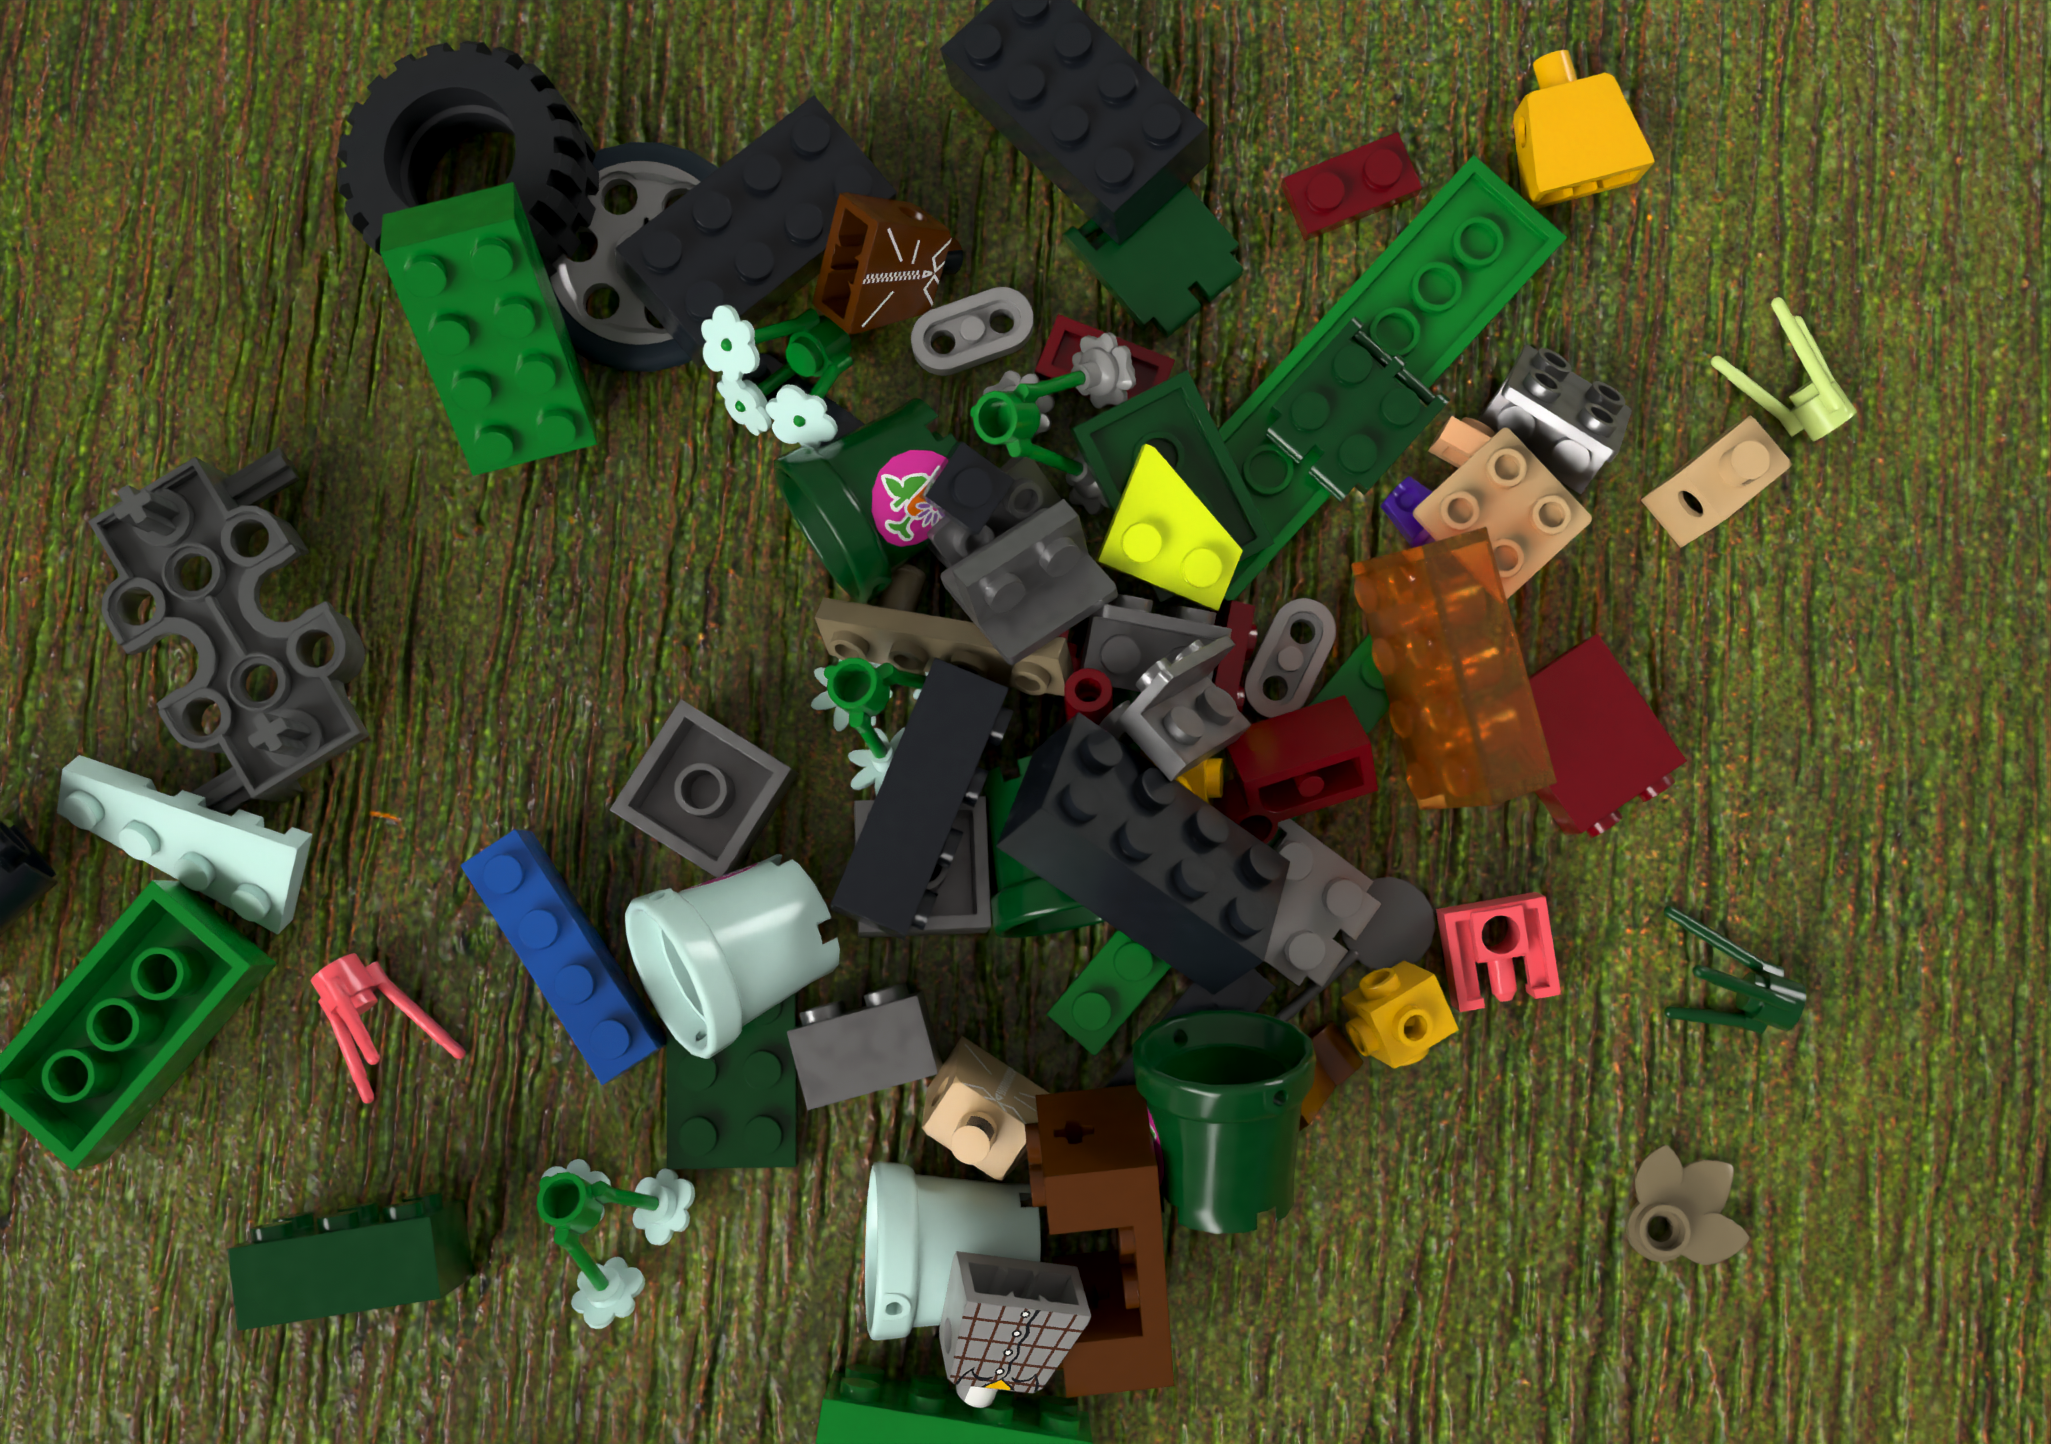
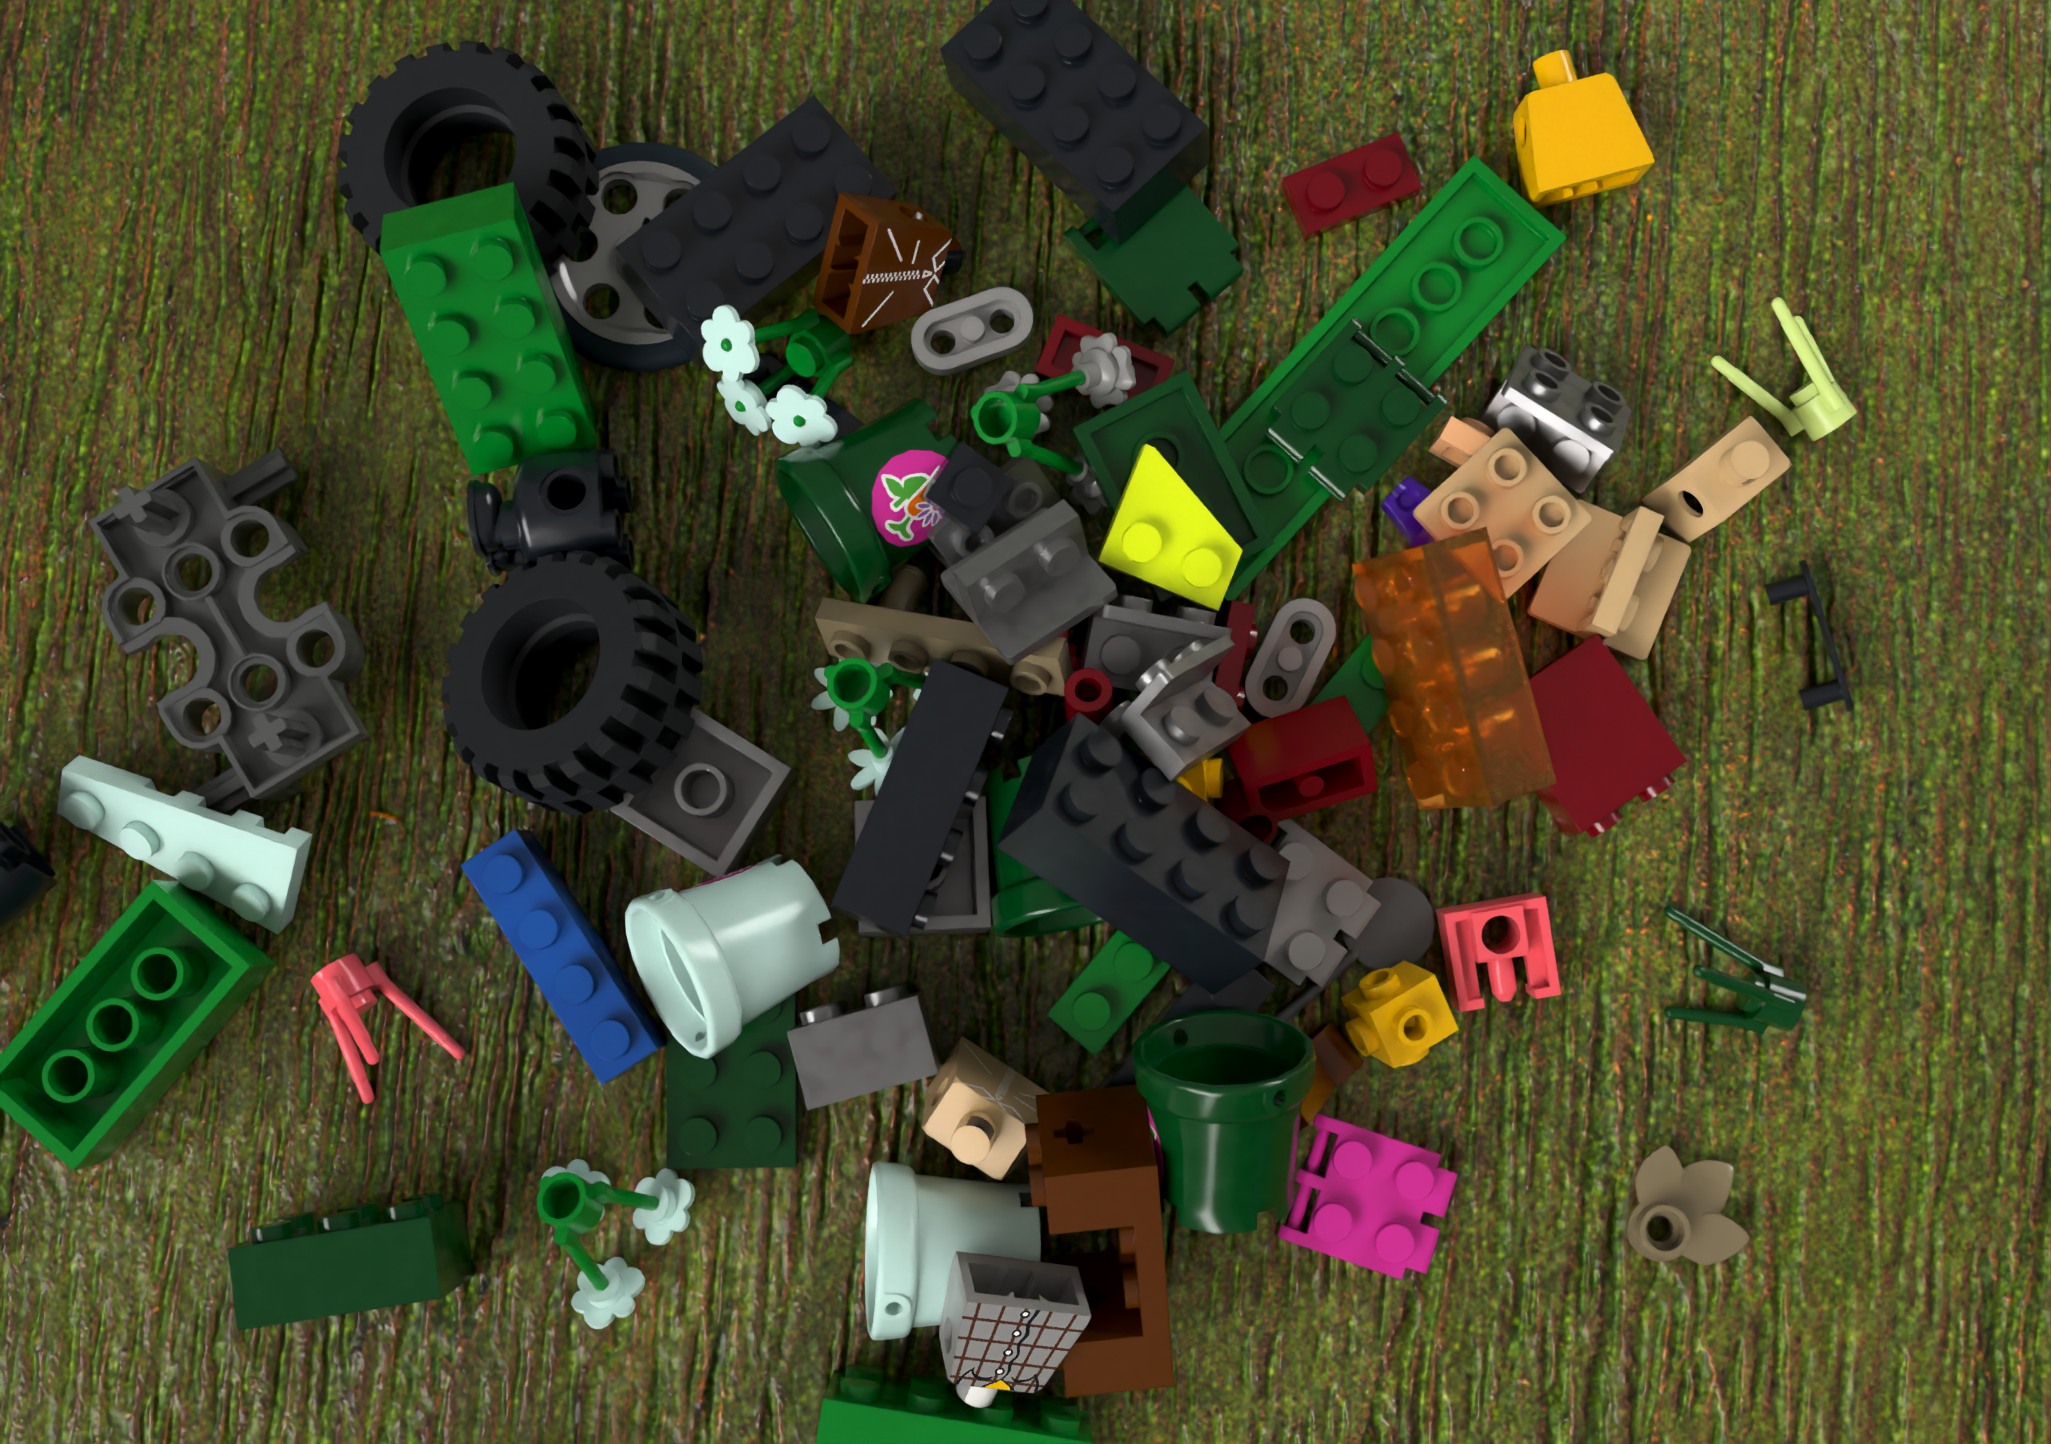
(520, 647): none -> black tyre
(556, 506): none -> black piece
(1370, 1199): none -> dark pink plate
(1613, 581): none -> tan bracket
(1825, 692): none -> black piece

